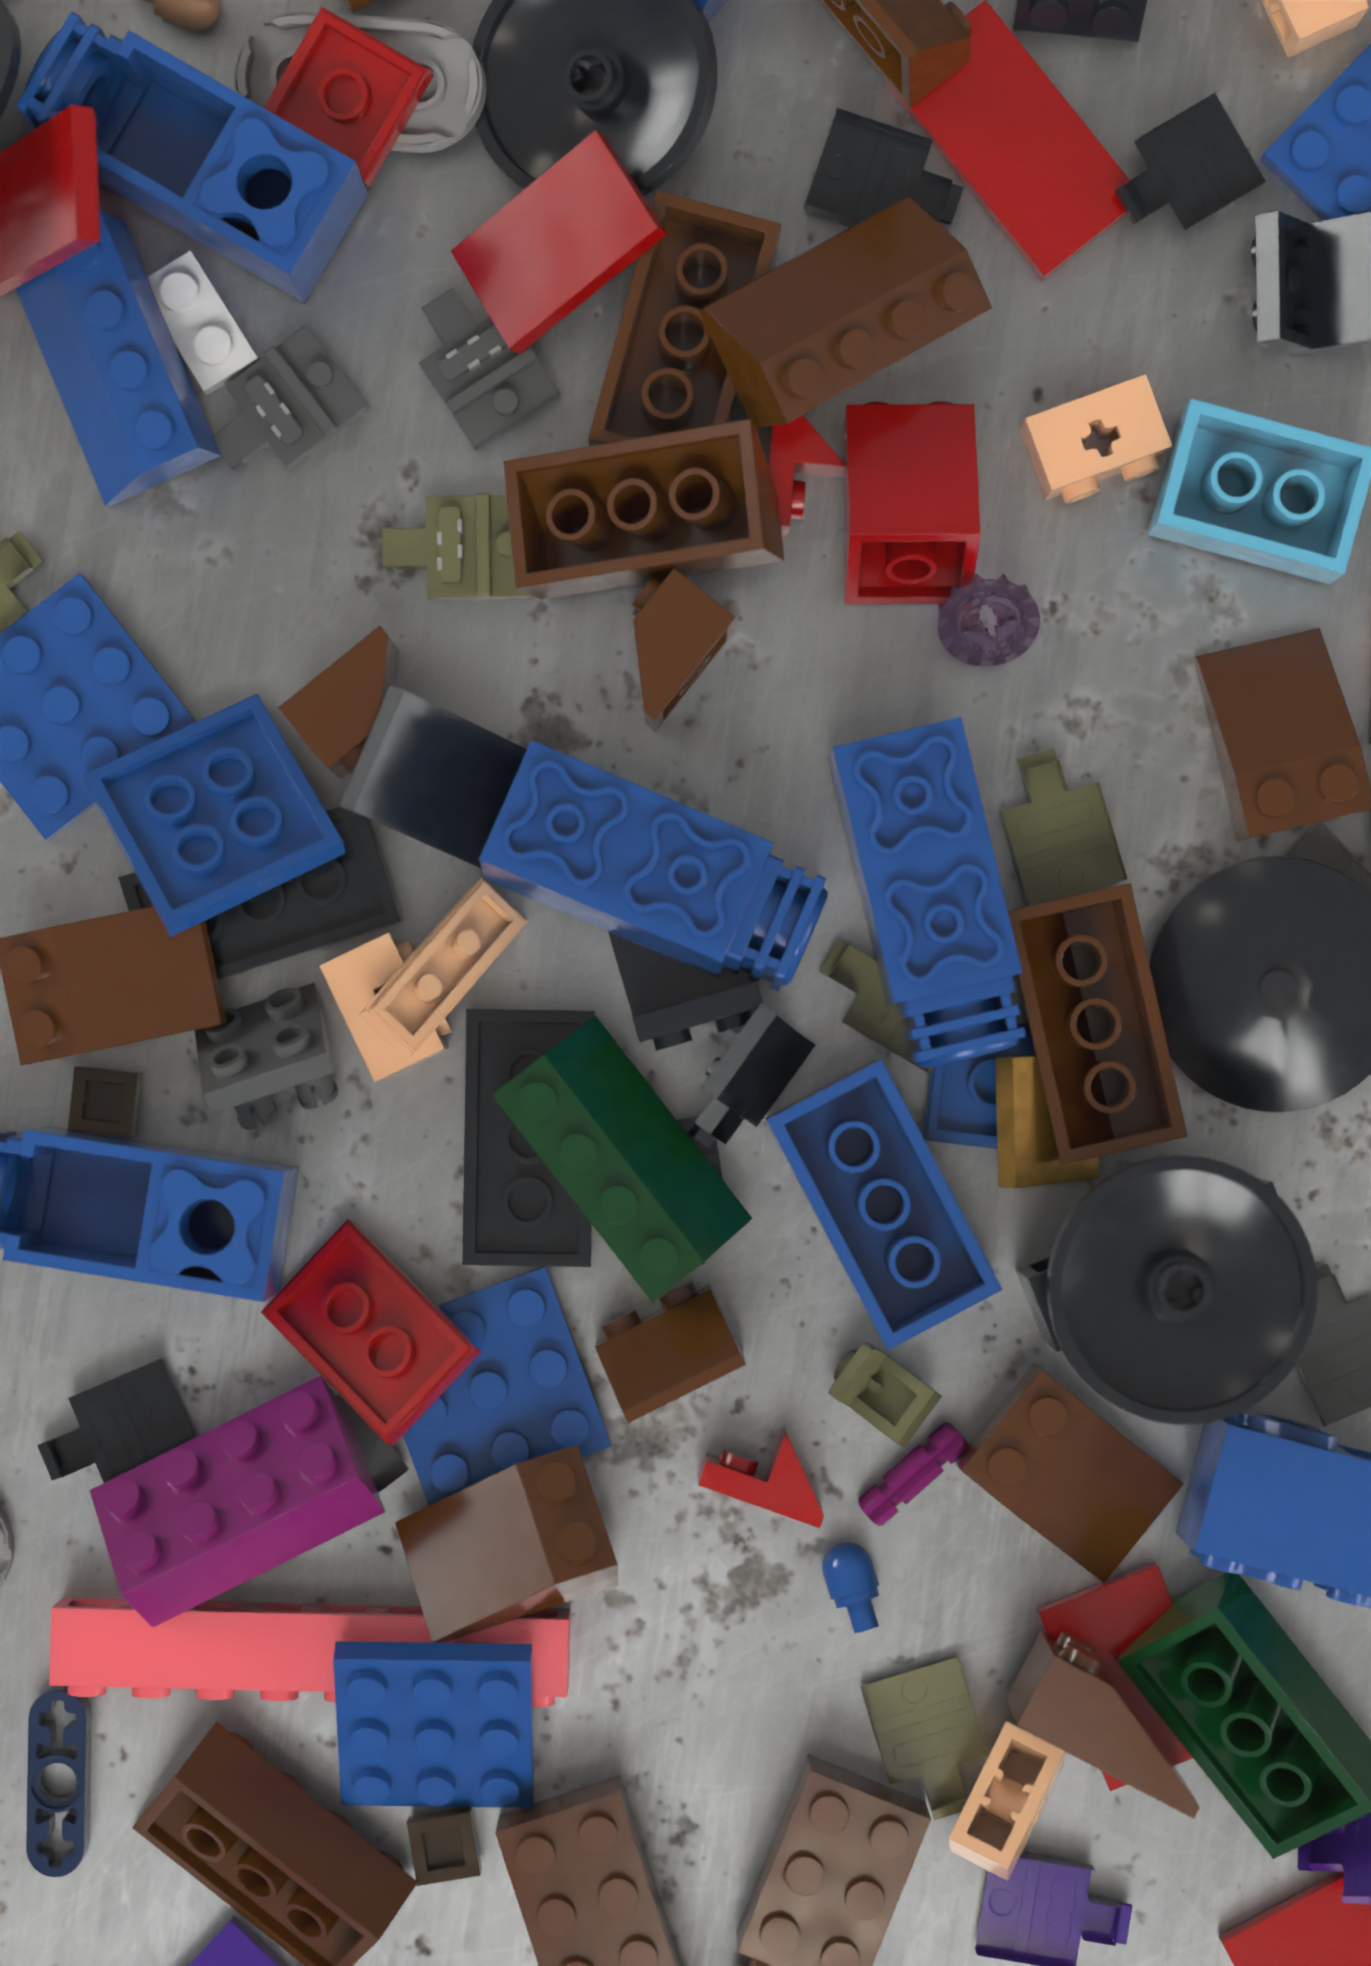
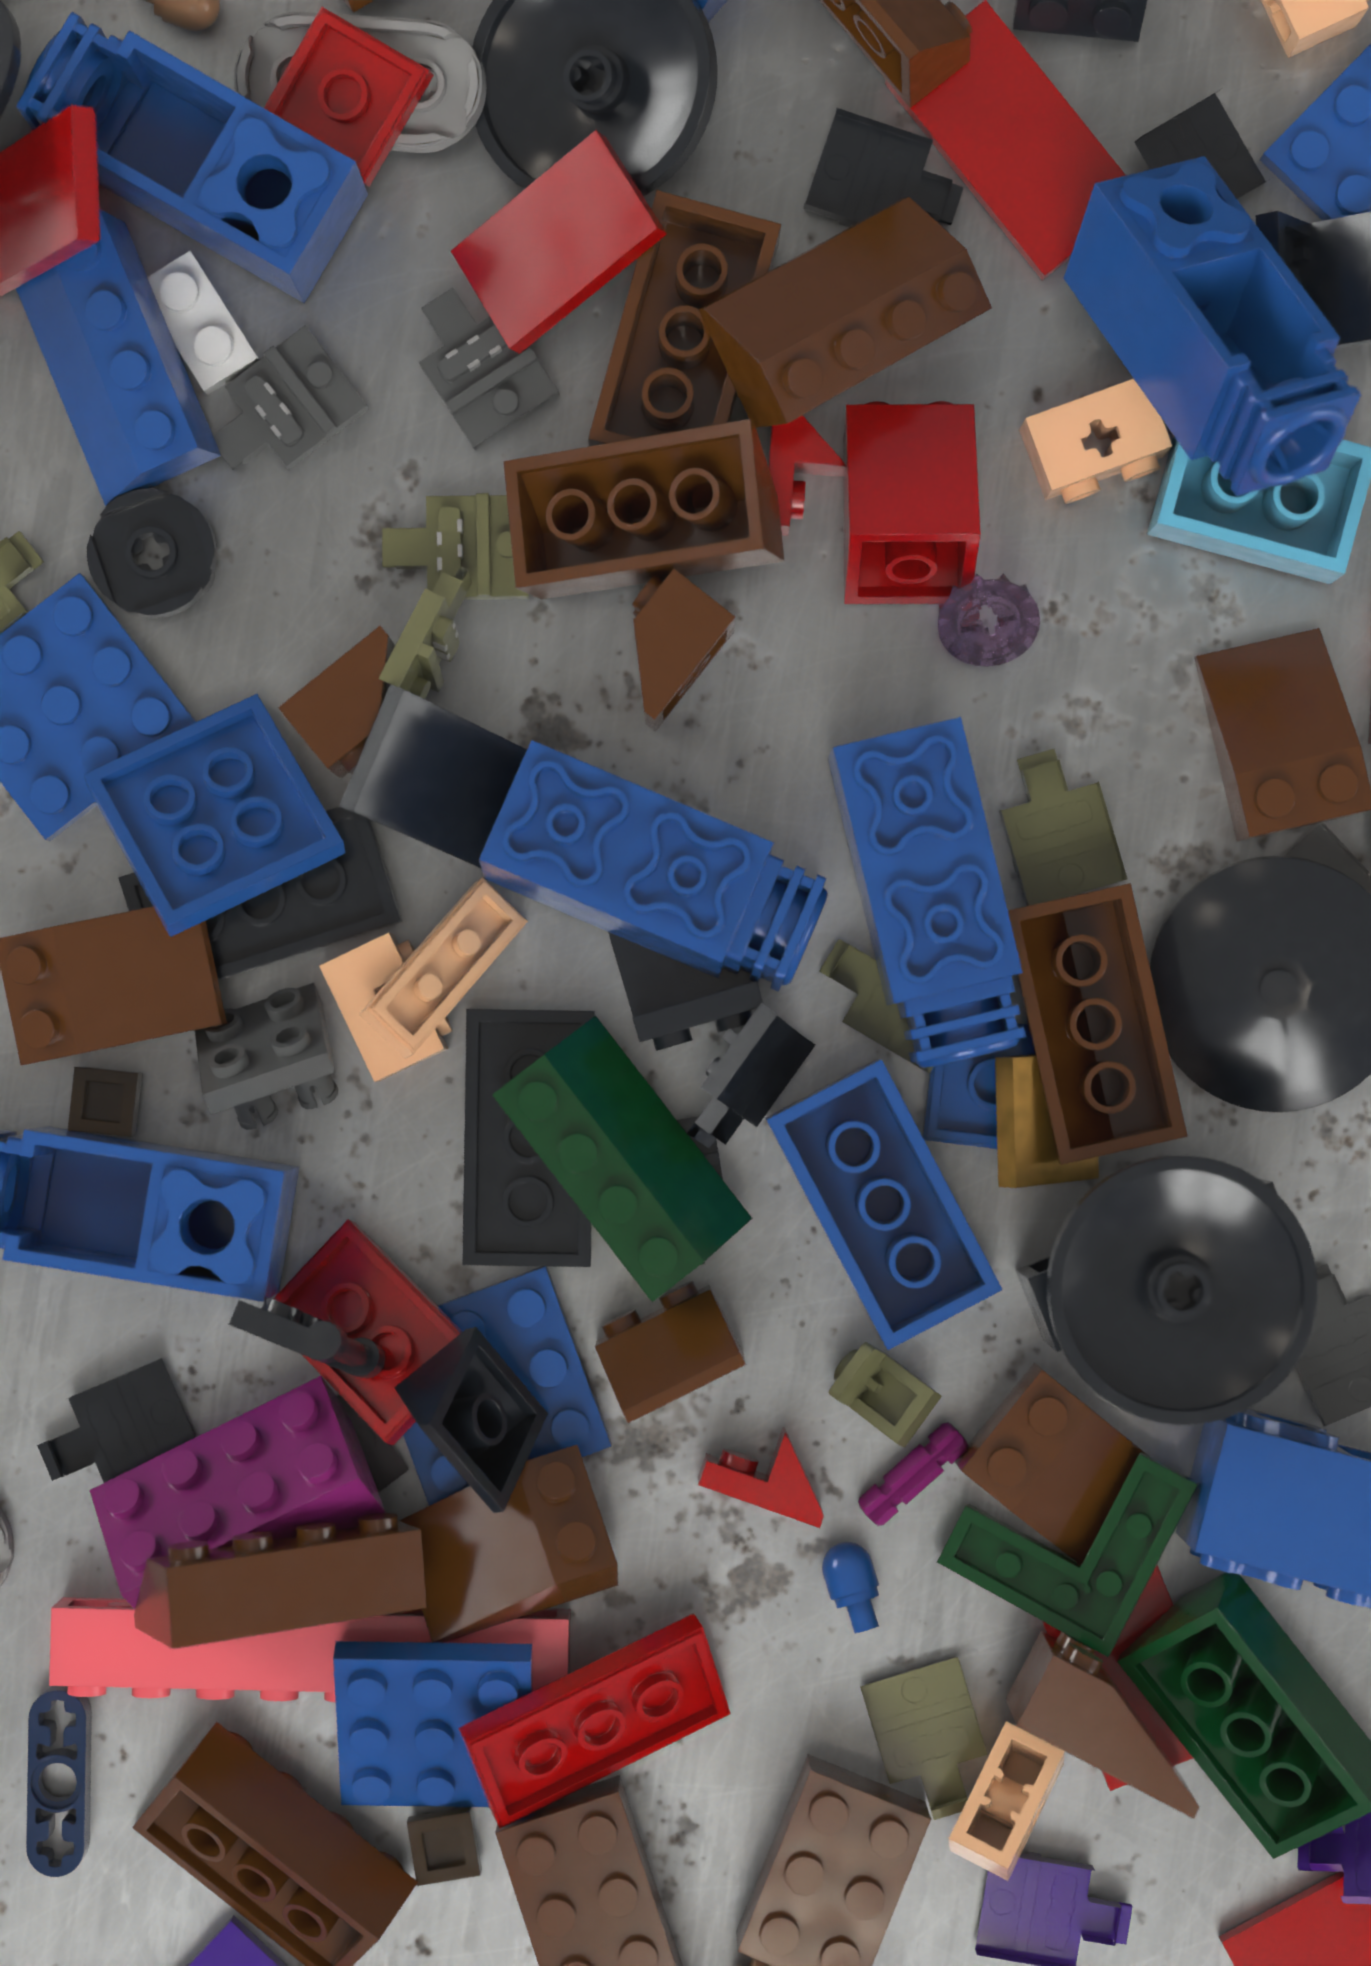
(120, 537): none -> black plate
(282, 1582): none -> reddish brown slope
(310, 1337): none -> black plate
(428, 637): none -> olive piece
(476, 1414): none -> black slope
(595, 1720): none -> red tile
(1084, 1599): none -> dark green plate
(1212, 325): none -> blue piece

